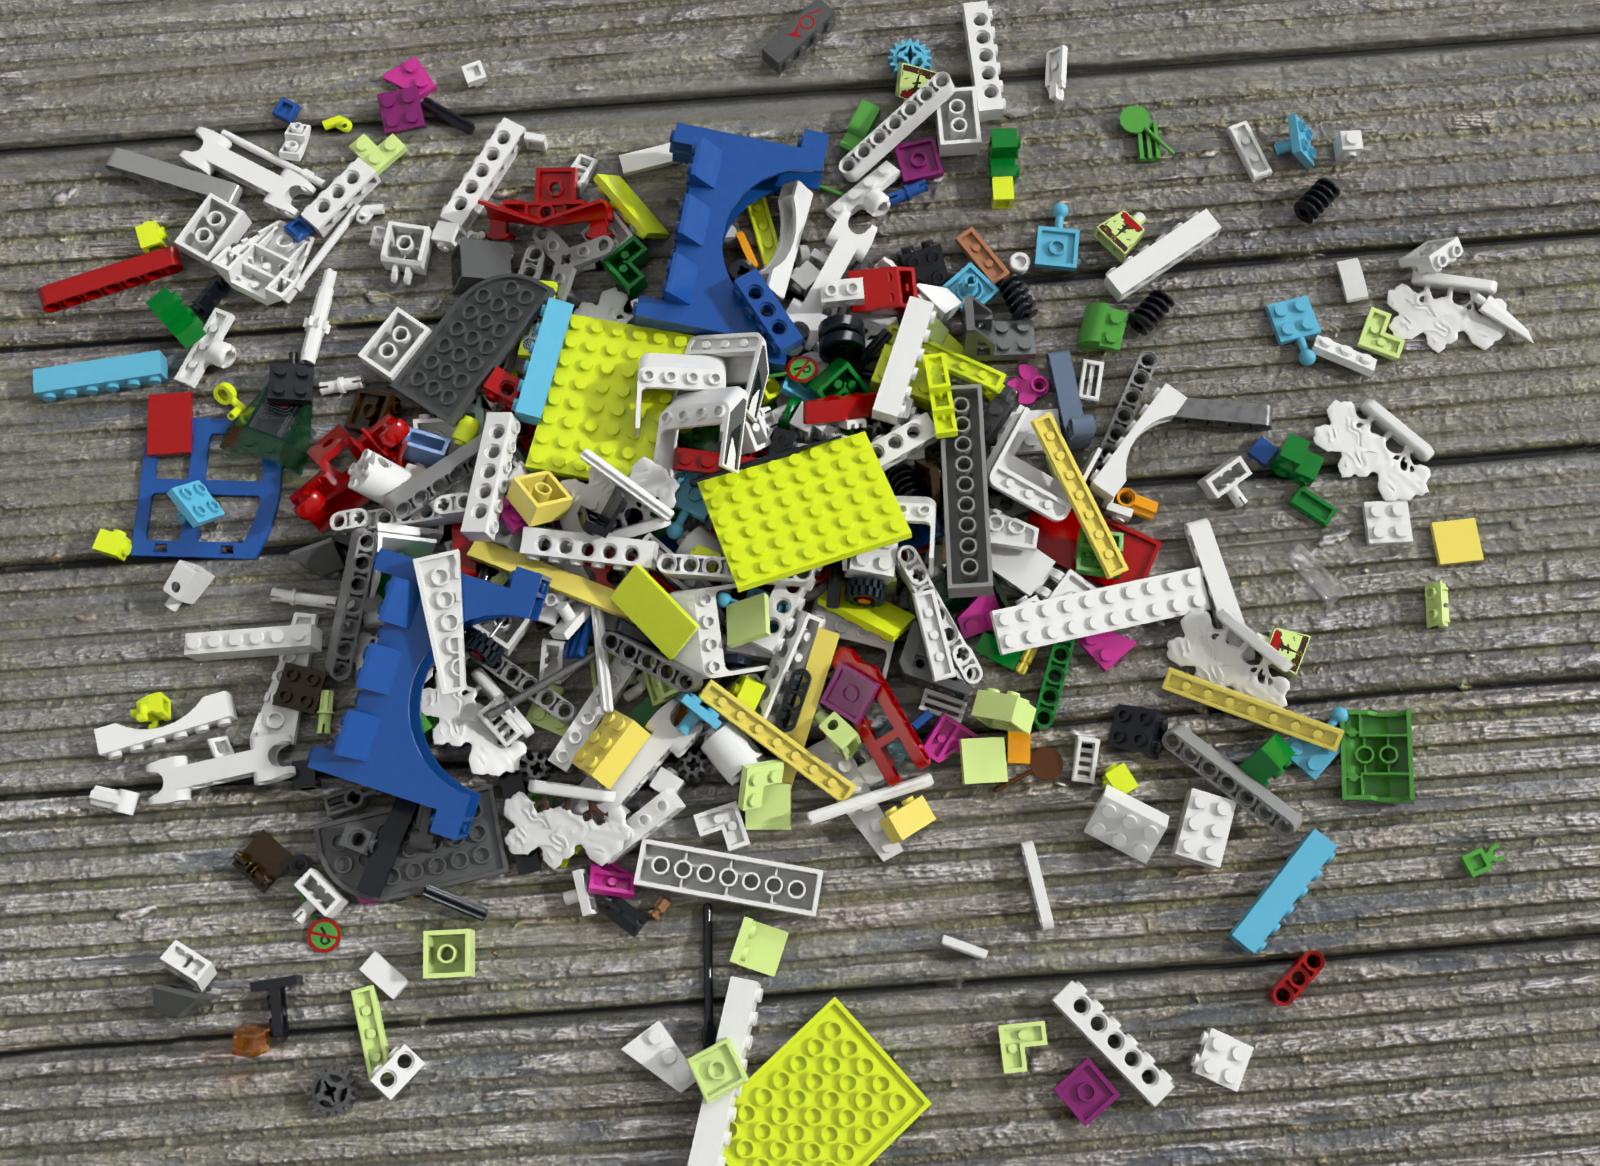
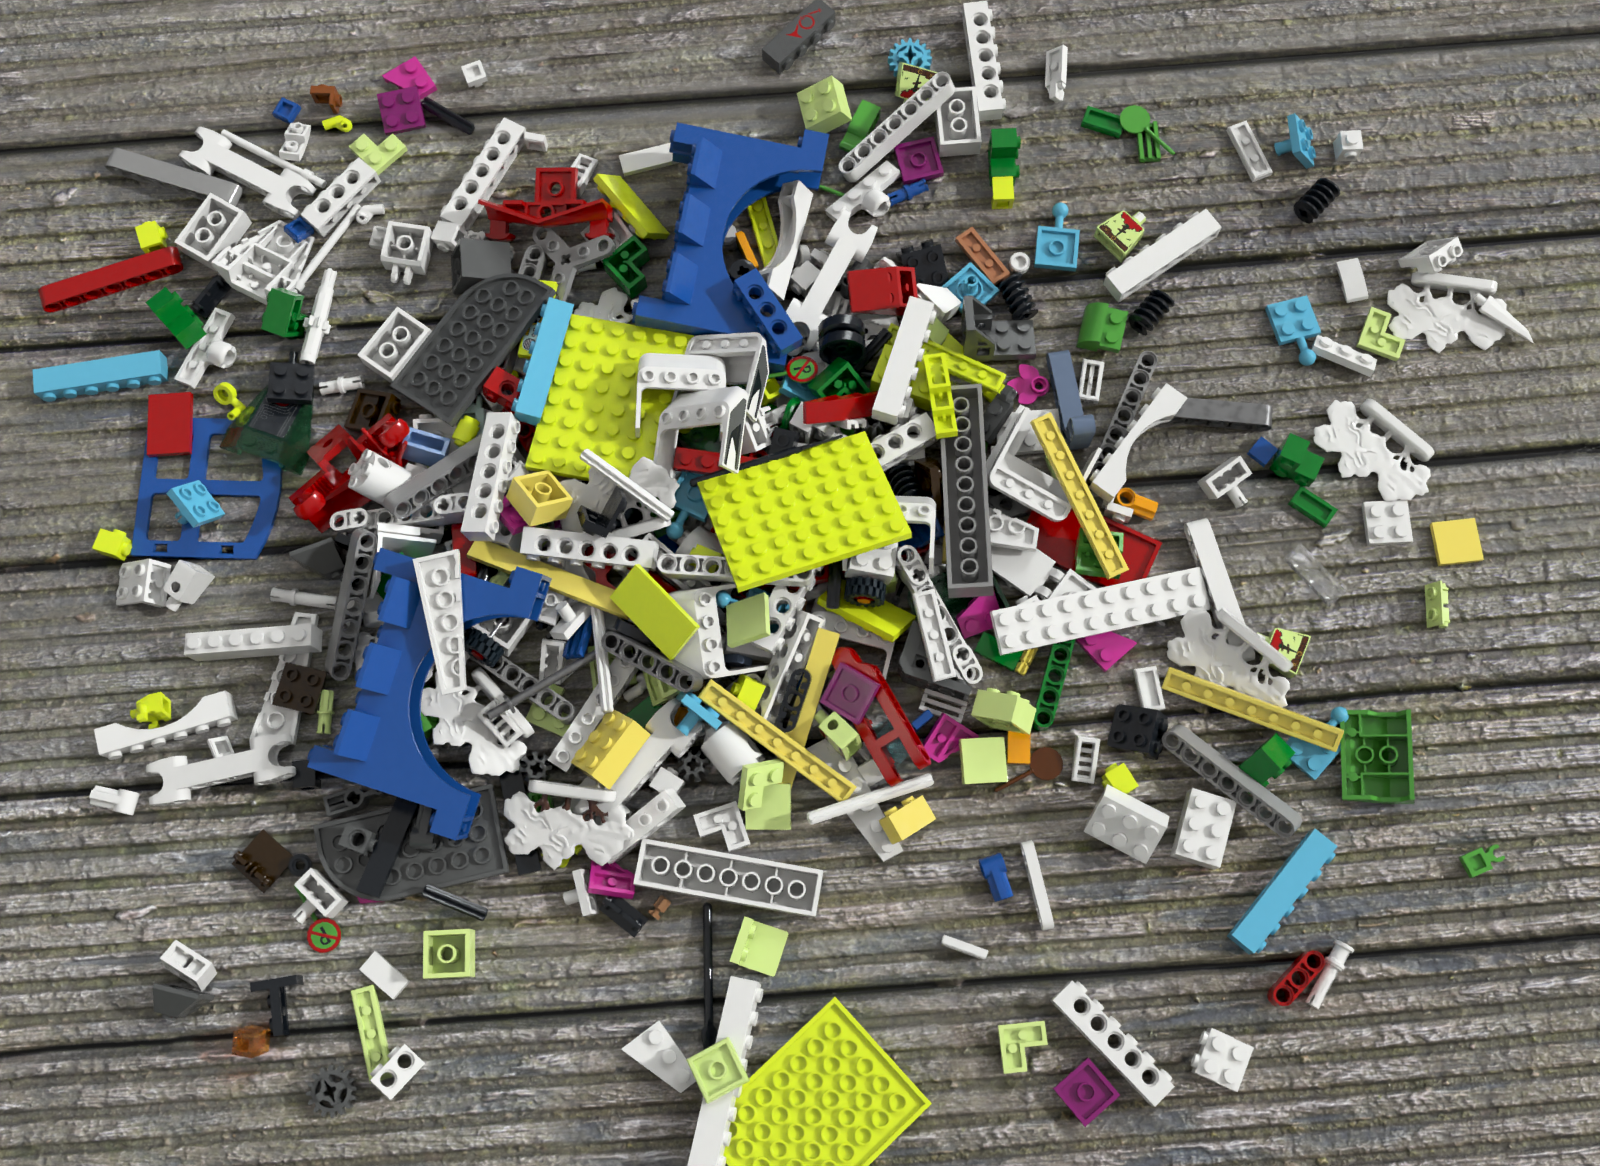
(143, 583): none -> white bracket
(283, 313): none -> green brick
(327, 95): none -> dark orange bracket
(824, 105): none -> yellowish green brick
(842, 293): white brick -> none
(994, 870): none -> blue piece
(1102, 122): none -> green tile
(1149, 688): none -> white tile
(1334, 964): none -> white pin

